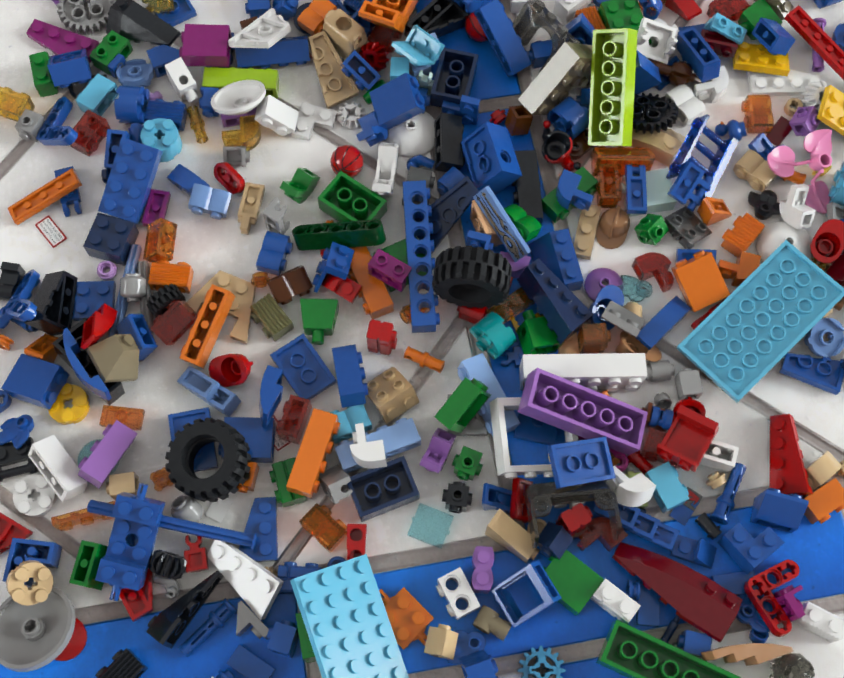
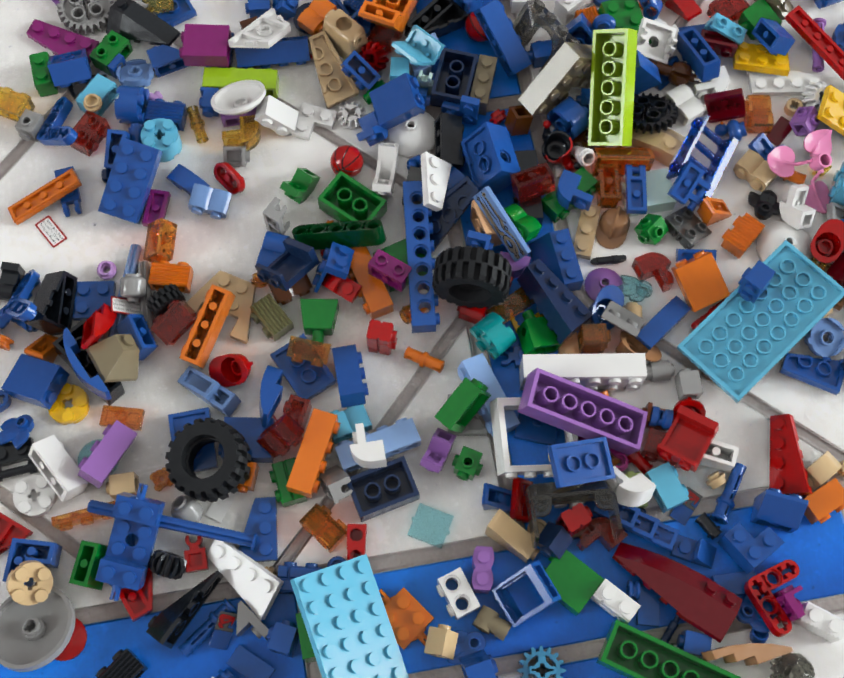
(92, 102): none -> tan plate
(111, 238): dark blue brick -> none
(120, 305): none -> white sticker
(171, 585): light grey arm -> none
(182, 81): white torso -> none
(223, 630): none -> sticker
(250, 206): tan hinge -> none
(281, 435): none -> clear red brick
(290, 266): none -> dark blue panel
(311, 350): none -> clear orange brick
(391, 394): tan bracket -> none
(434, 180): none -> white wing
(453, 504): black brick -> none
(484, 81): none -> dark tan brick
(533, 182): none -> clear red brick
(583, 155): none -> white cone
(603, 21): none -> blue animal
(613, 259): none -> black piece
(665, 397): light grey hinge -> none
(725, 105): none -> dark red bracket
(745, 265): orange brick -> none
(755, 281): none -> blue brick

